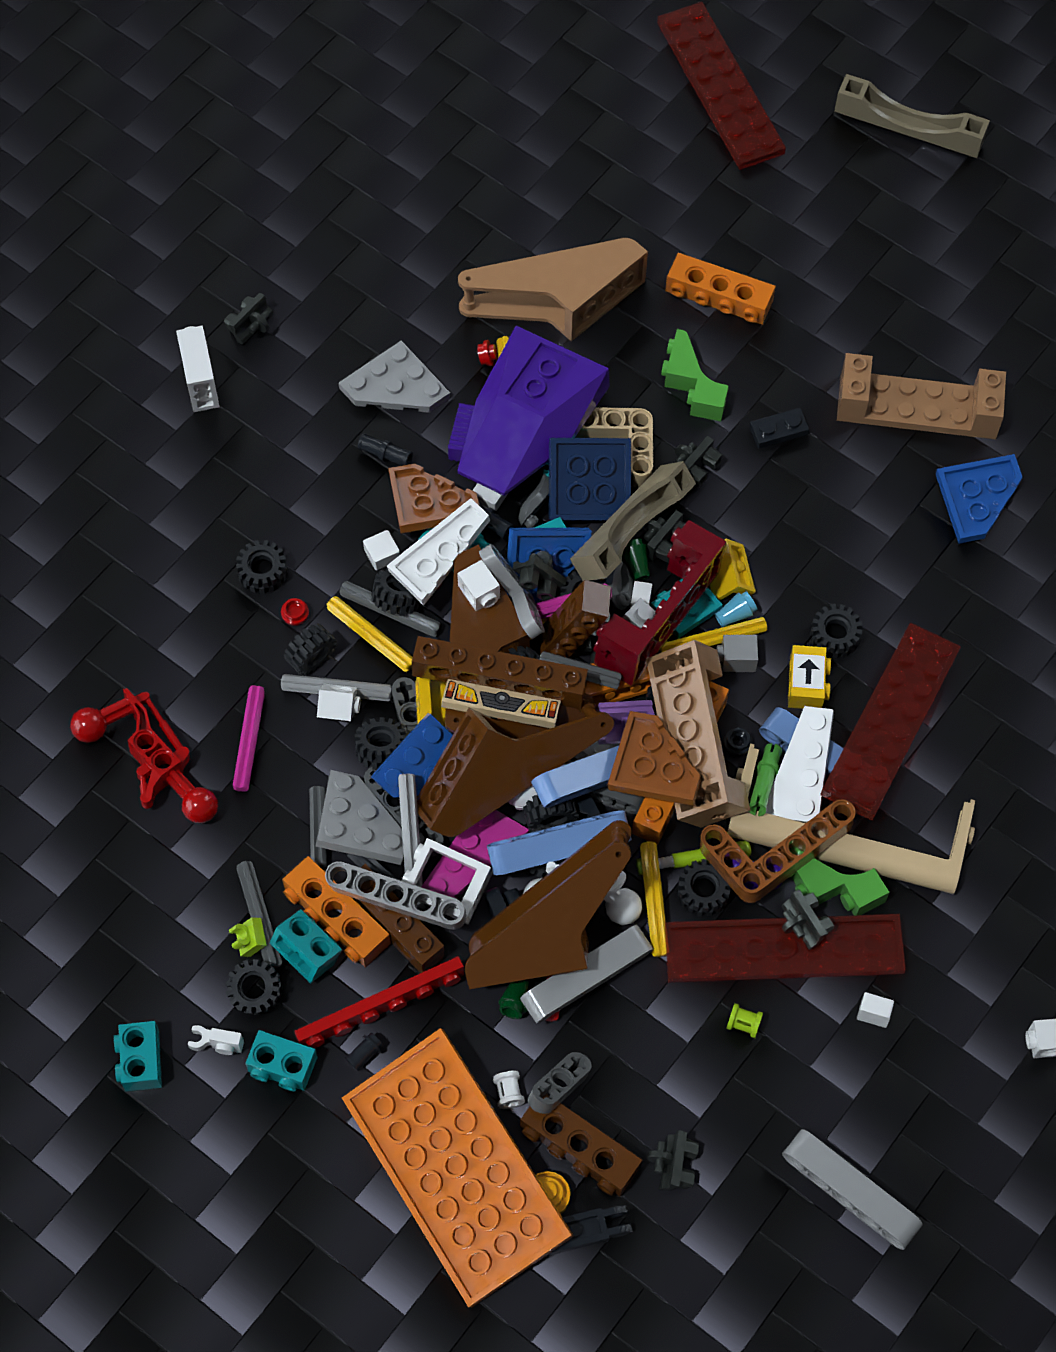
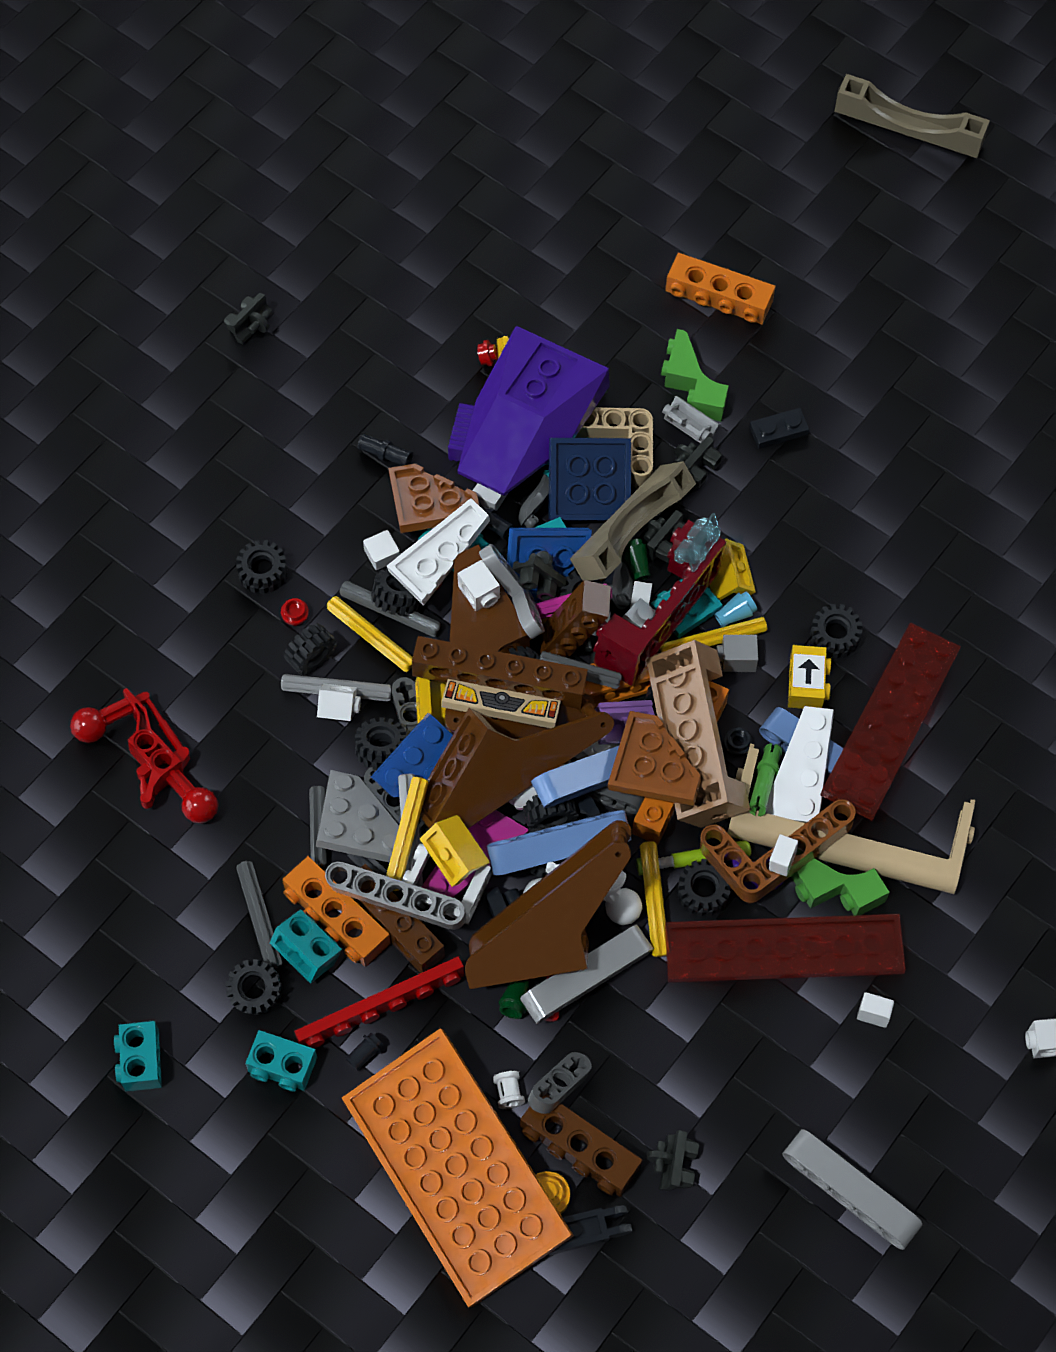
(197, 368): white window -> none
(223, 1041): white plate -> none
(248, 738): dark pink axle -> none
(249, 937): lime tile -> none
(395, 382): light grey plate -> none
(407, 828): none -> yellow axle
(454, 849): none -> yellow panel
(557, 287): medium nougat piece -> none
(689, 419): none -> light grey hinge
(704, 535): none -> clear light blue hinge
(721, 85): clear red plate -> none
(744, 1020): lime bush -> none
(783, 855): none -> white piece
(803, 921): pearl dark grey hips -> none
(921, 403): medium nougat plate -> none
(978, 493): blue plate -> none

